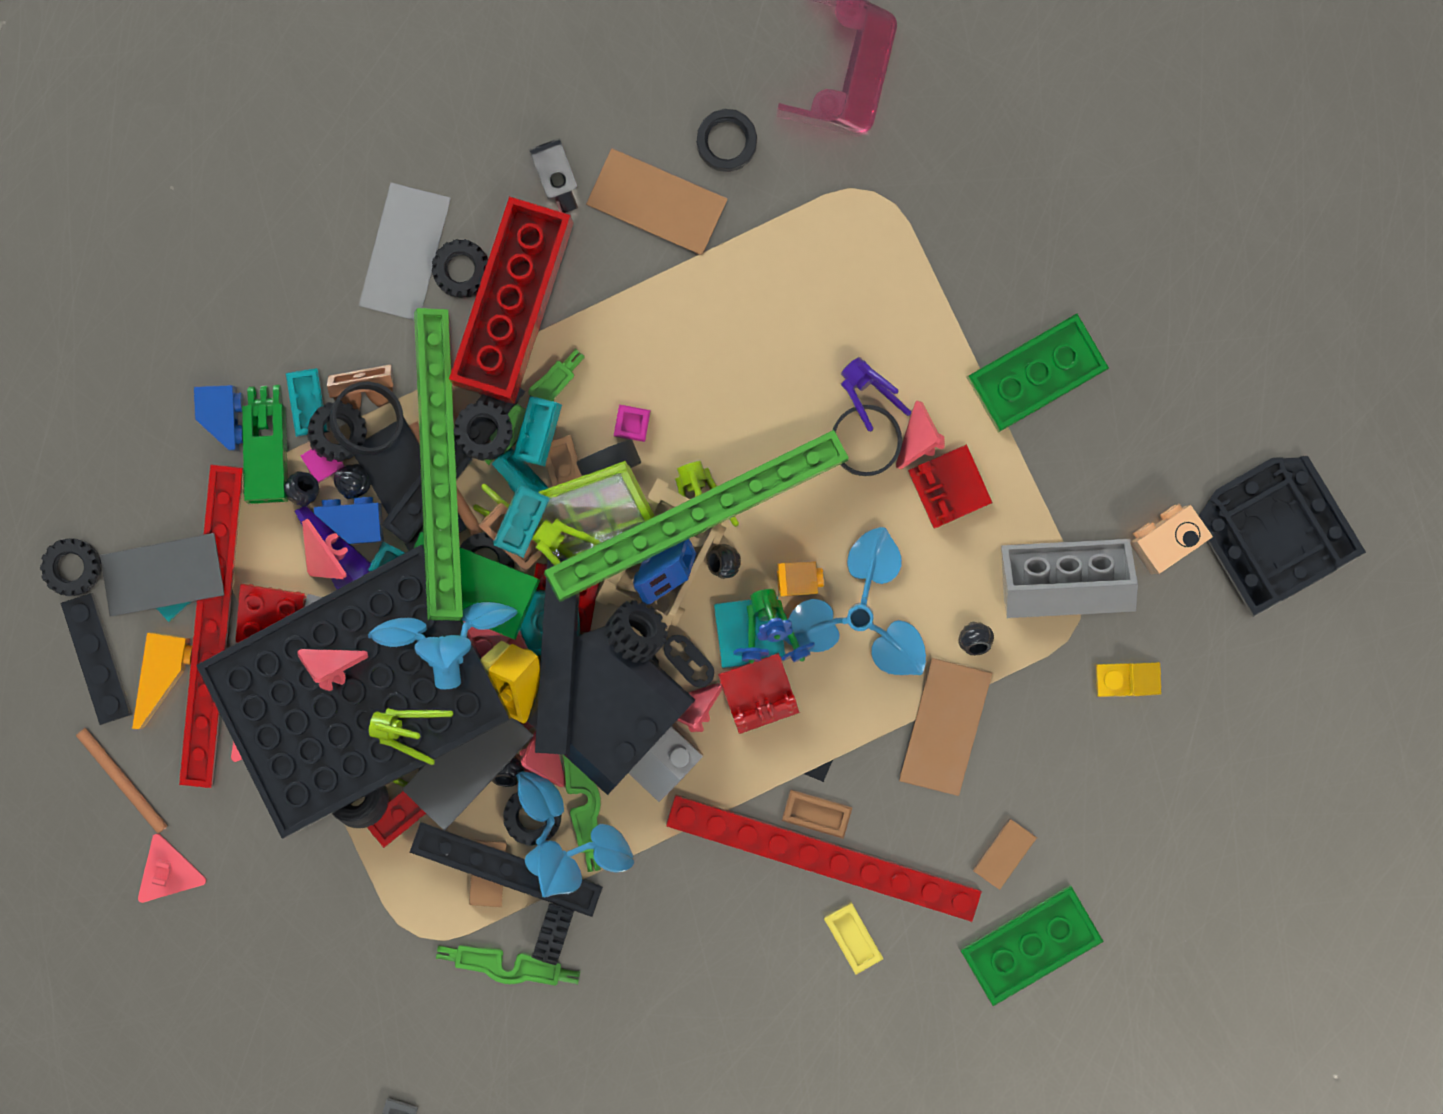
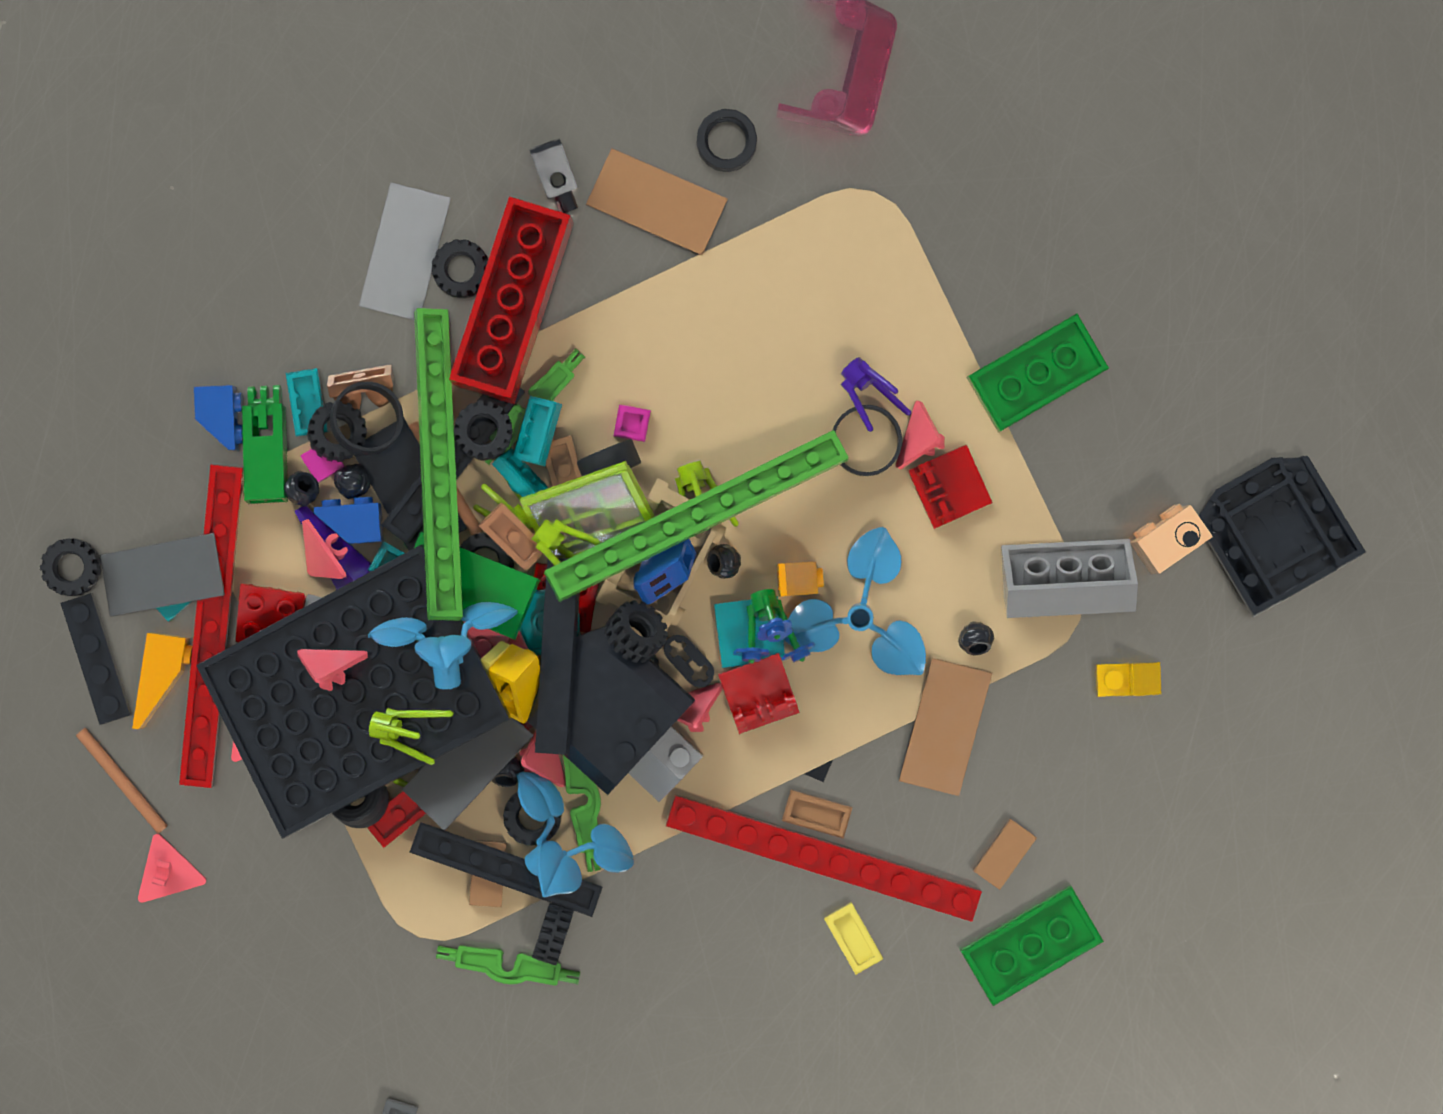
(521, 521): teal plate -> none

